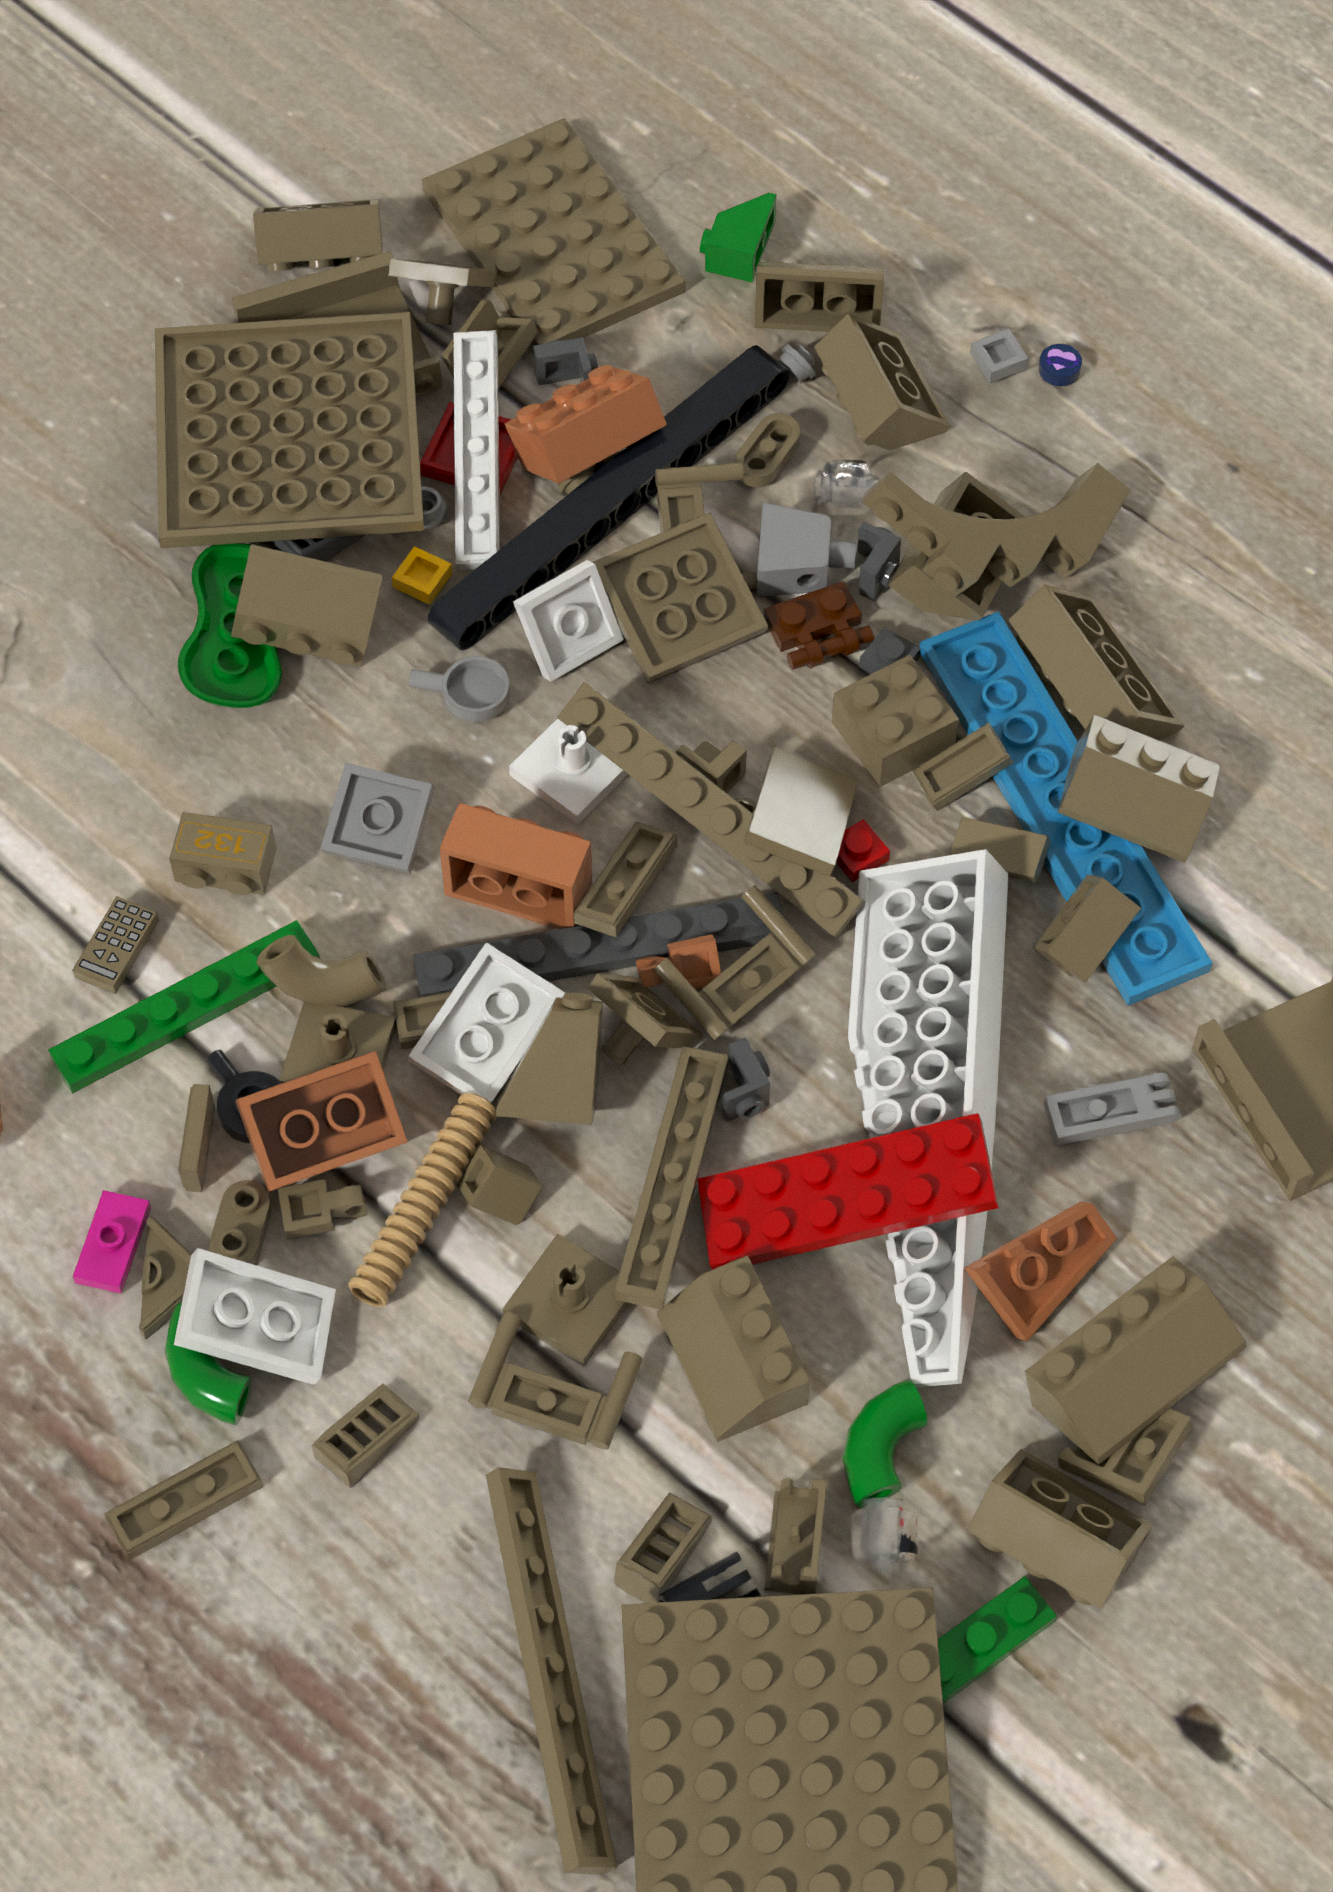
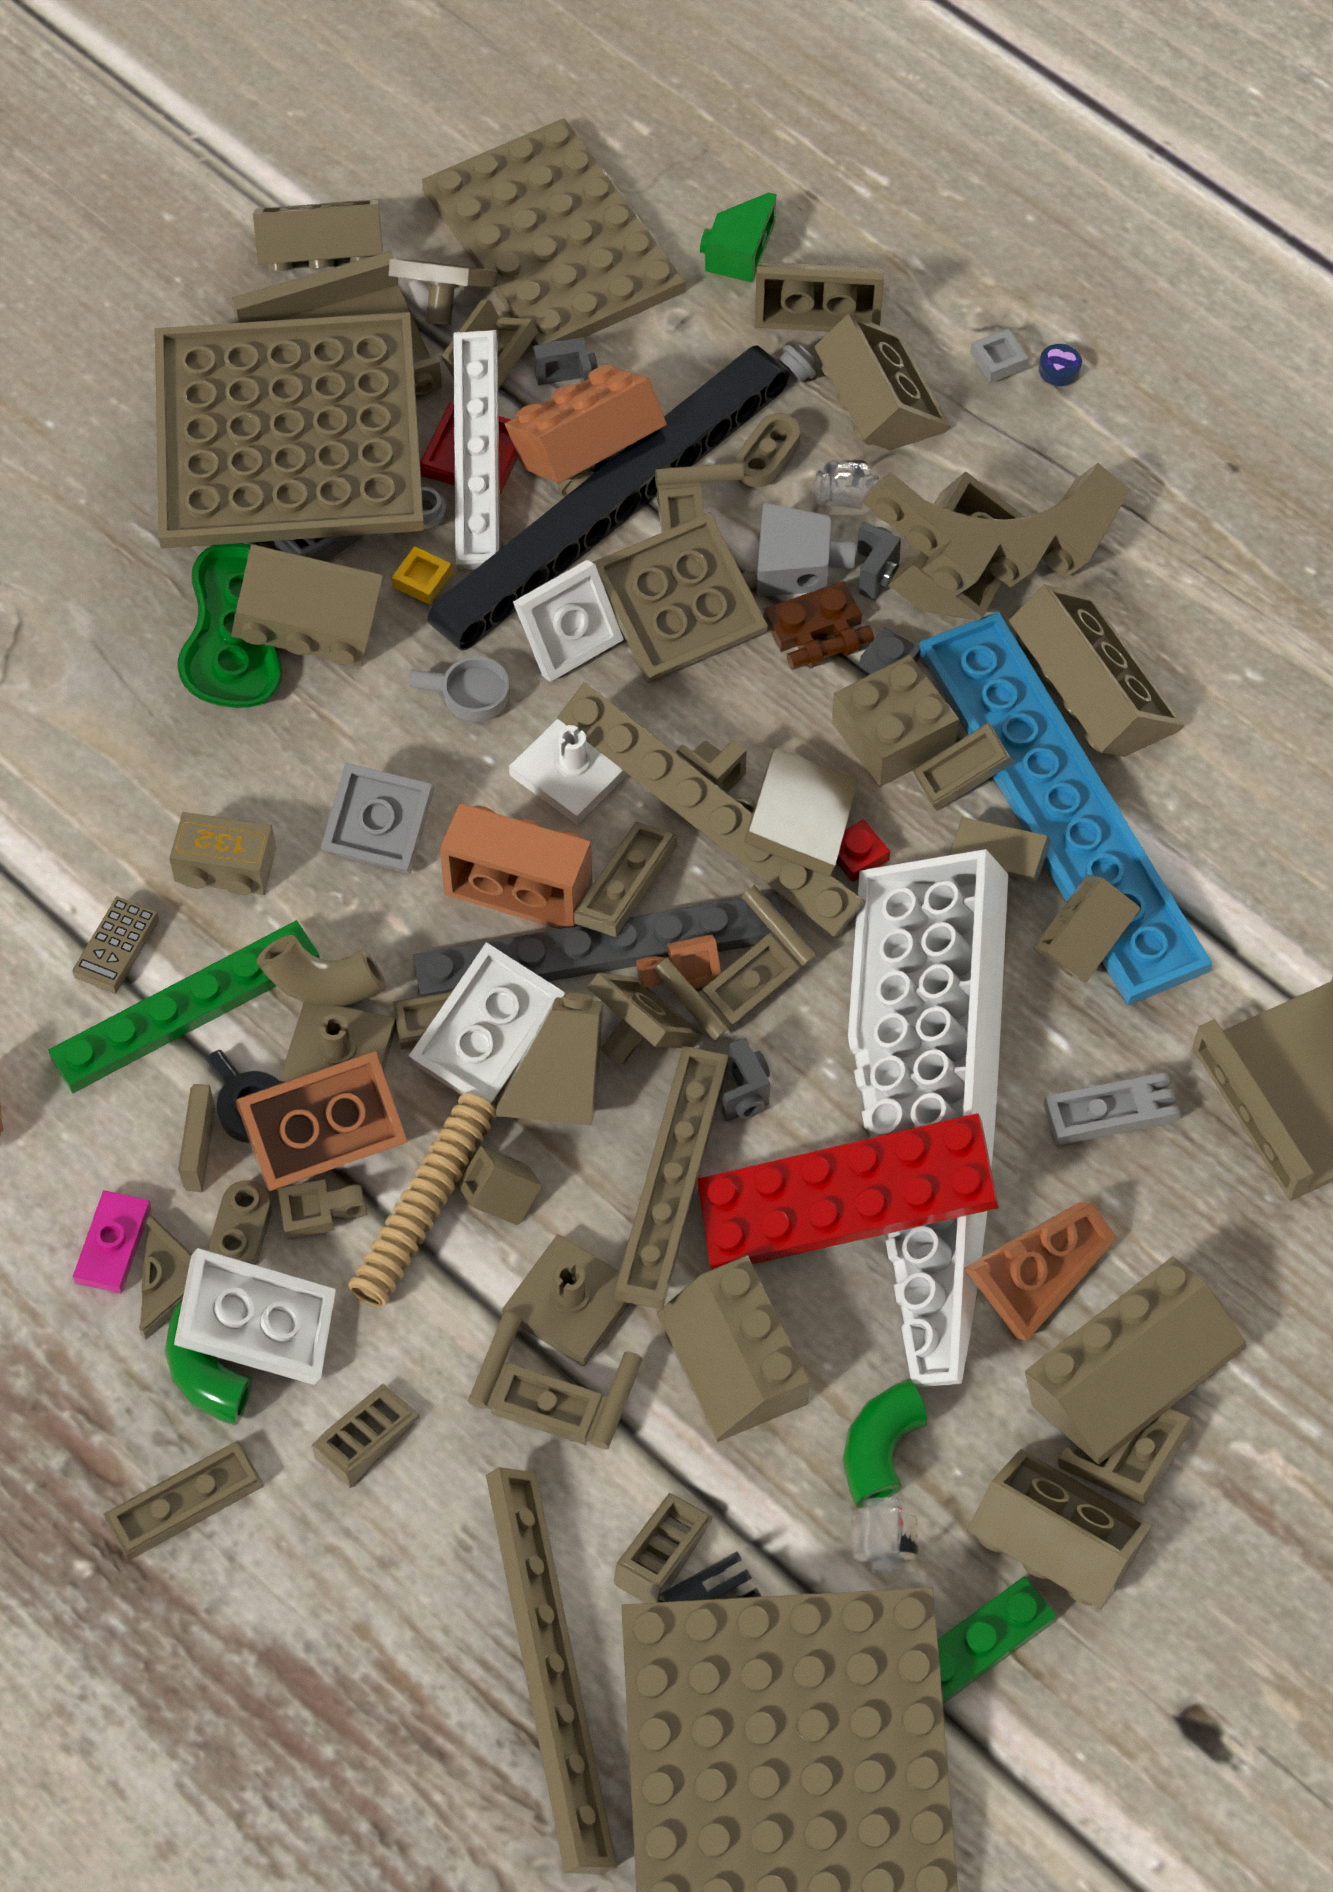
(795, 1537): dark tan hinge -> none
(1138, 788): dark tan slope -> none

